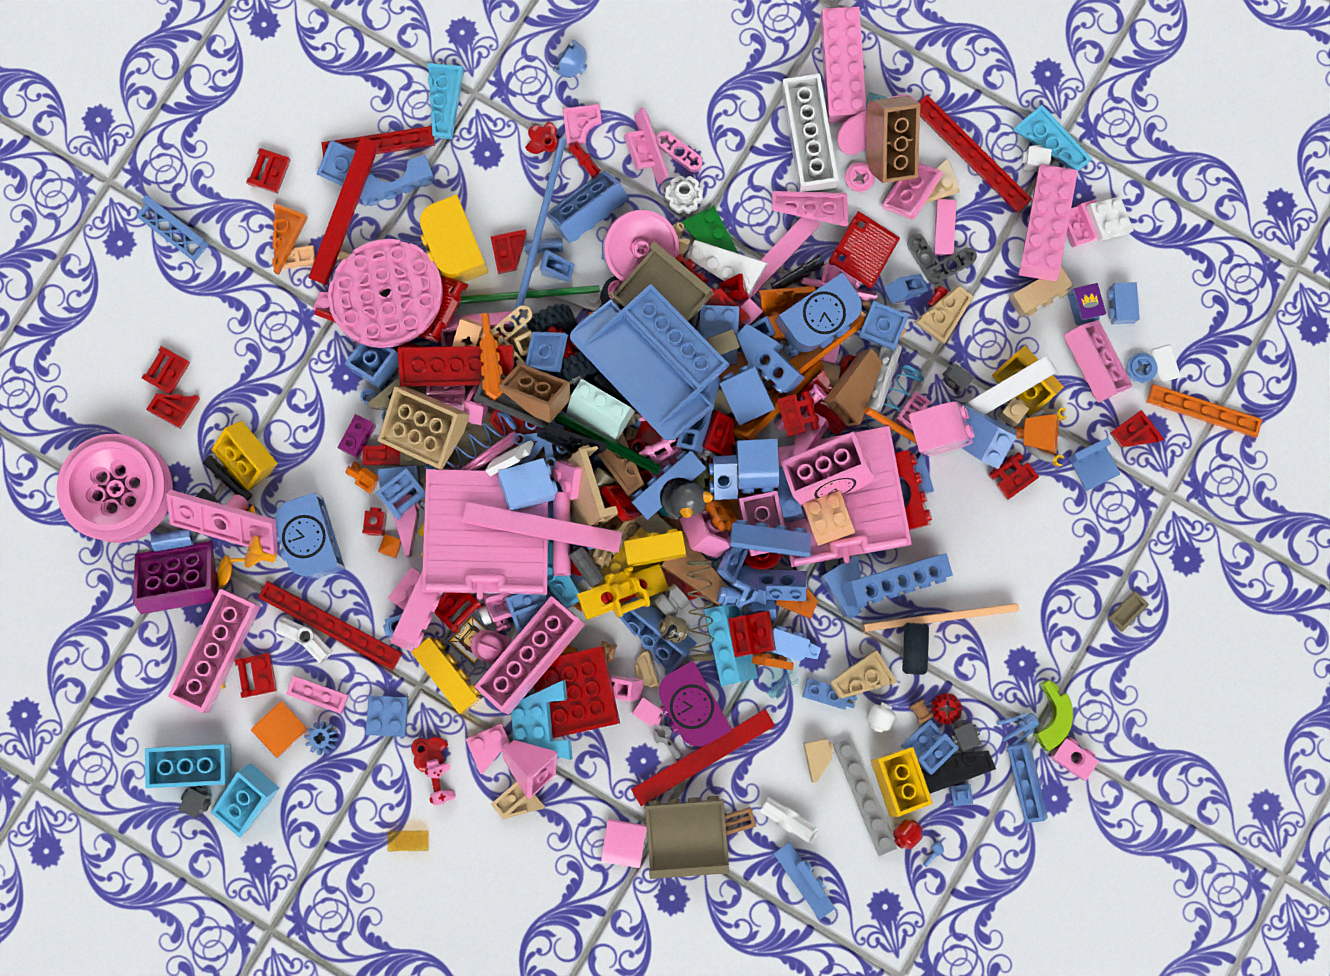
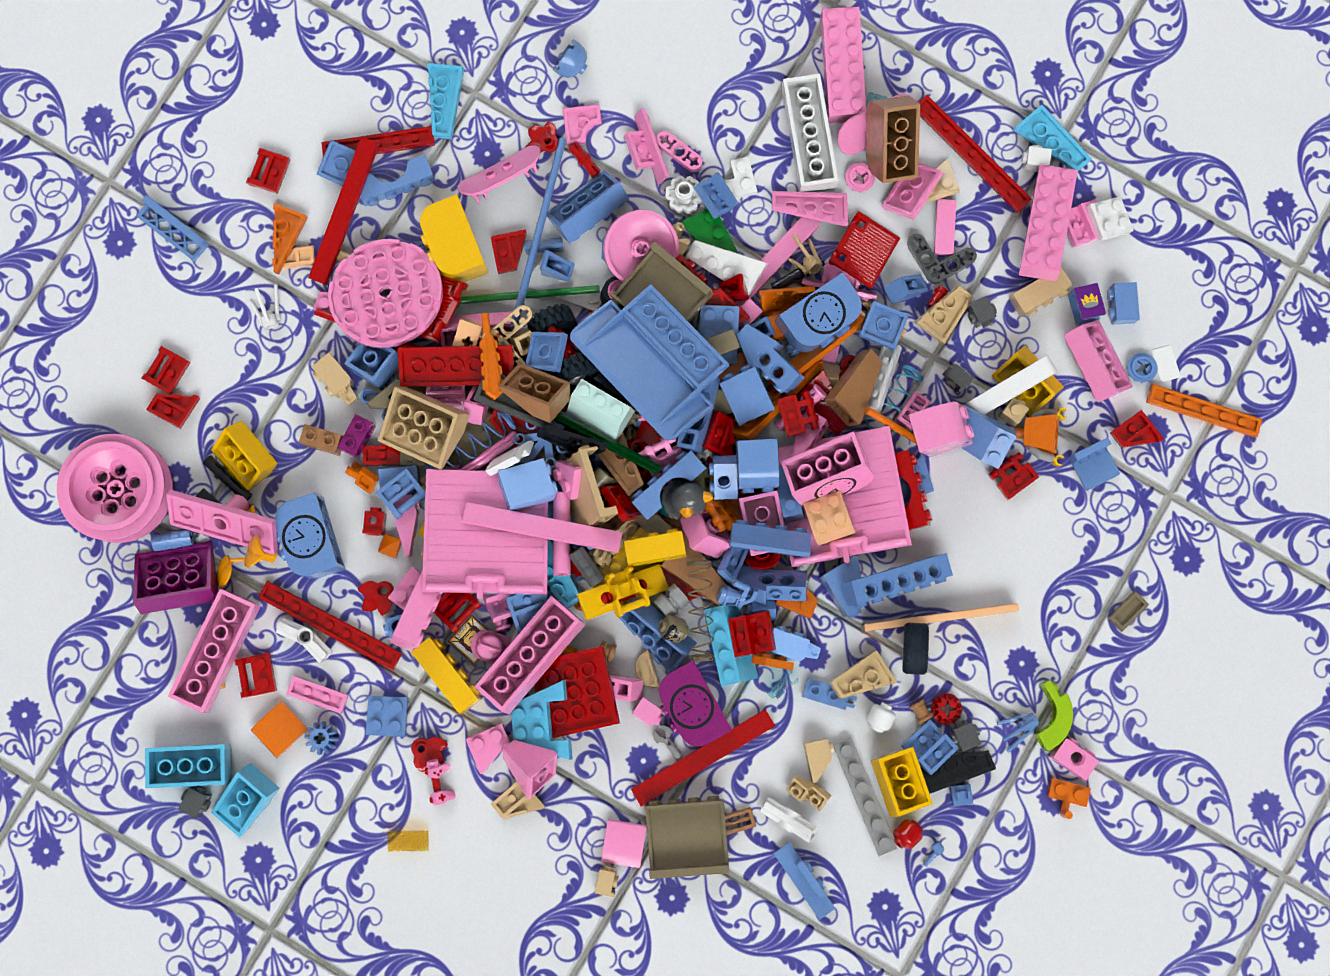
(268, 319): none -> white plant
(320, 439): none -> medium nougat brick
(335, 378): none -> tan hinge
(374, 597): none -> red plate
(485, 615): white tile -> none
(500, 173): none -> bright pink piece
(606, 881): none -> tan brick
(716, 195): none -> medium blue bracket
(743, 181): none -> white plate
(804, 789): none -> tan slope
(811, 263): none -> tan plant
(982, 312): none -> dark grey brick
(1027, 782): medium blue slope -> none
(1068, 793): none -> orange plate

